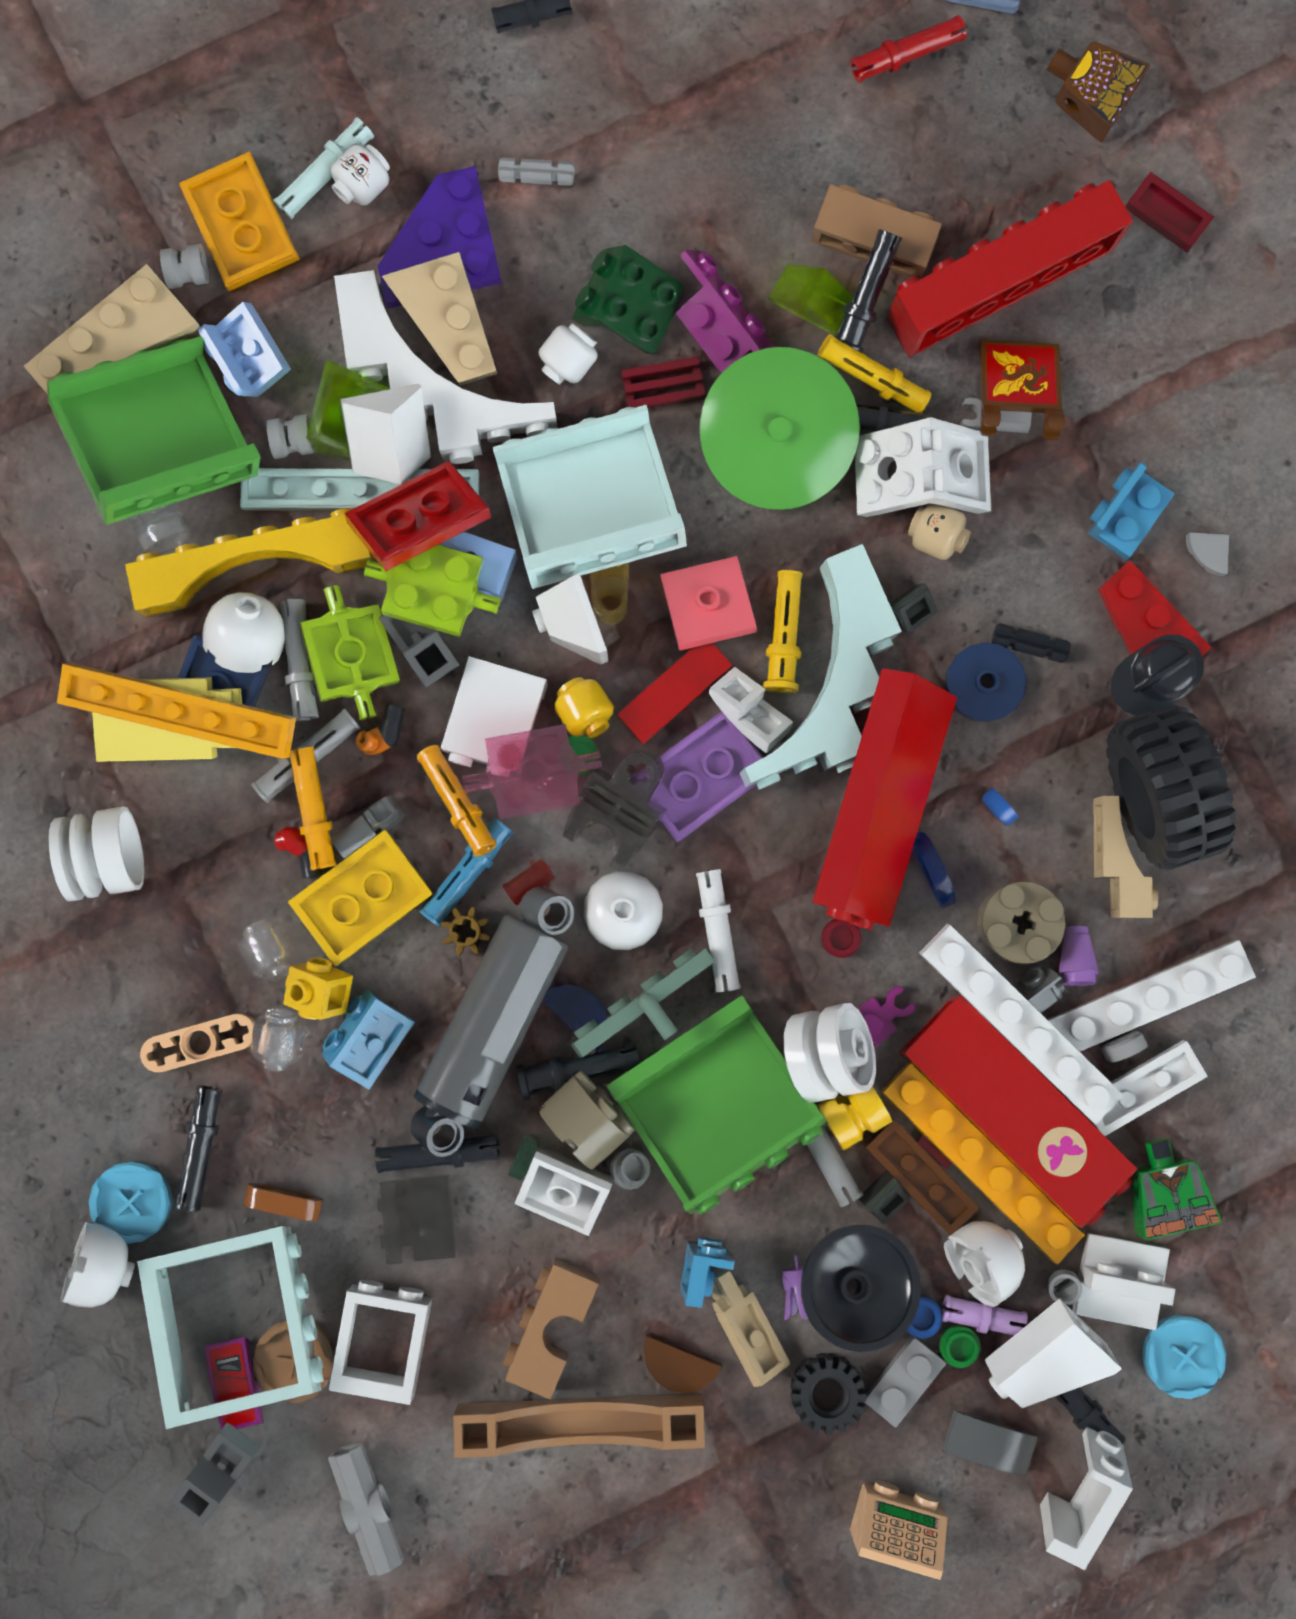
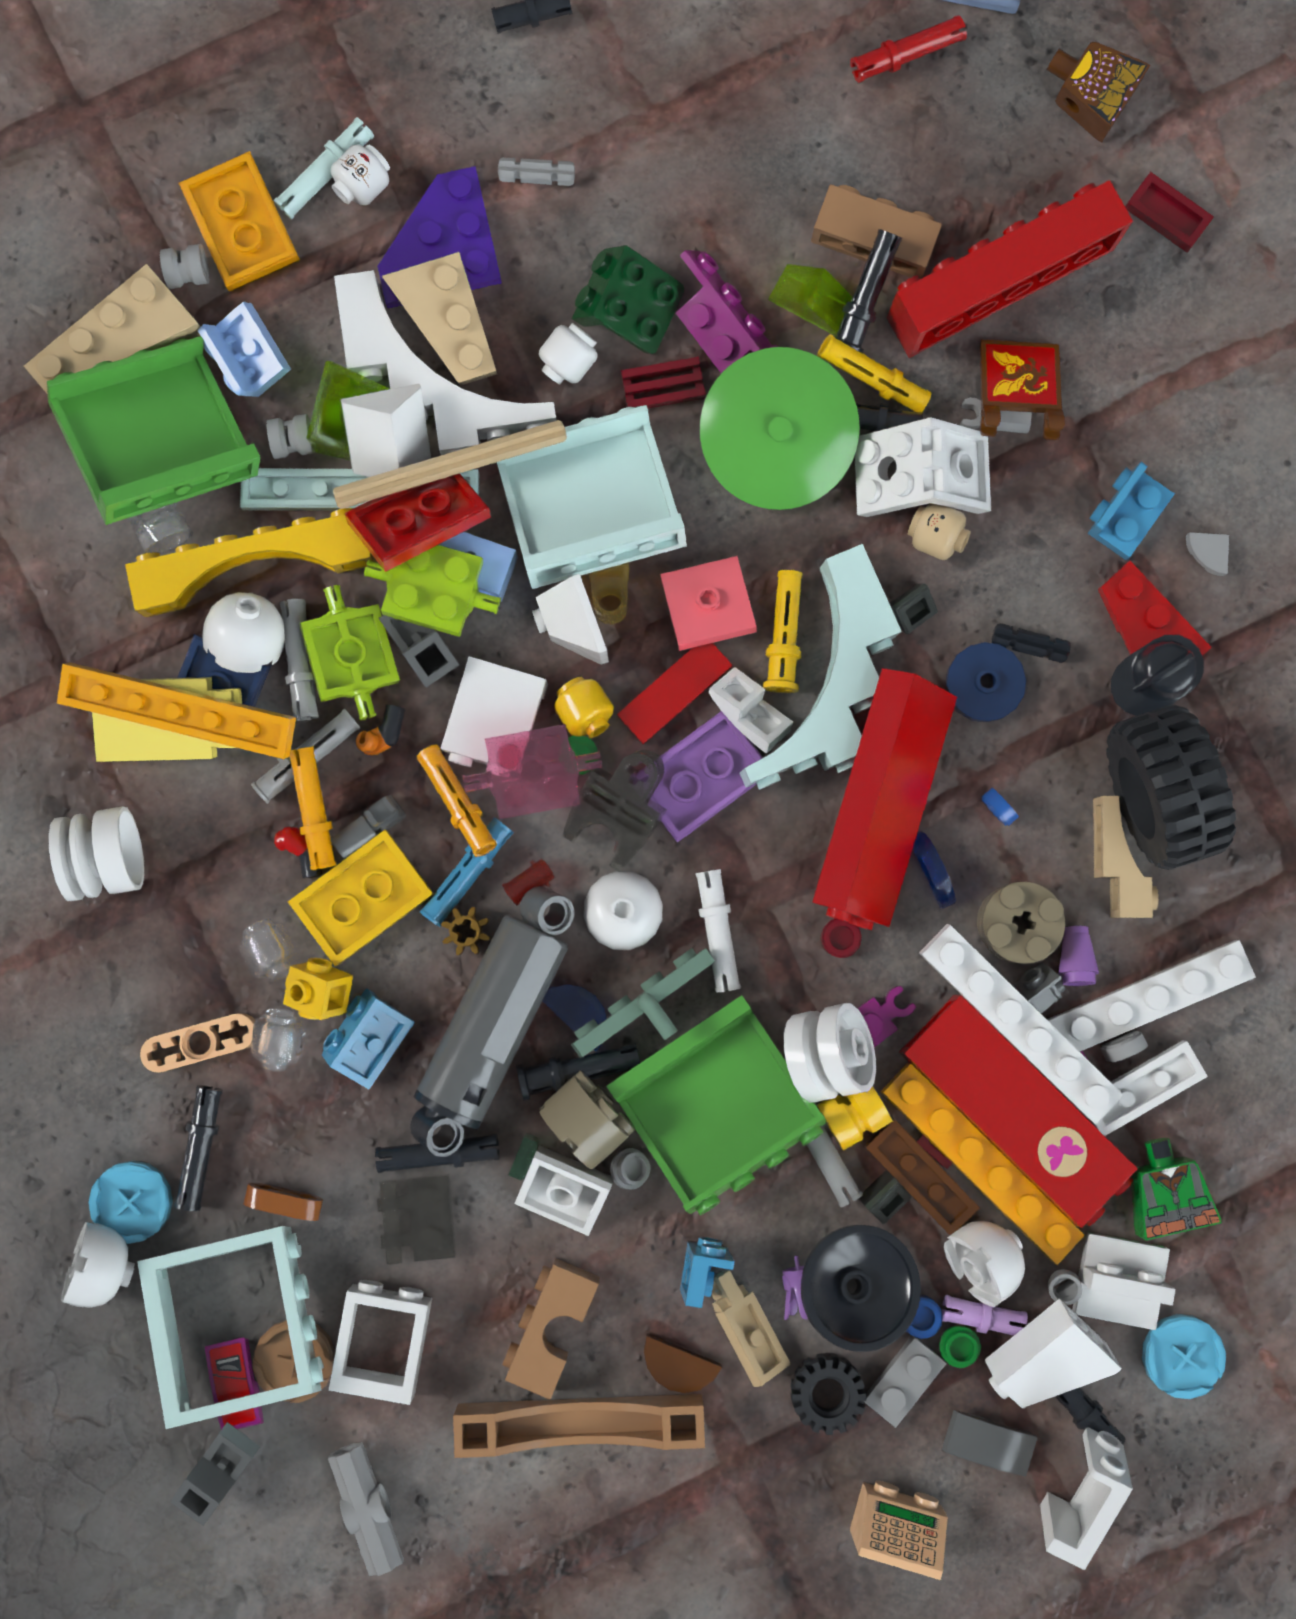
(449, 464): none -> tan axle

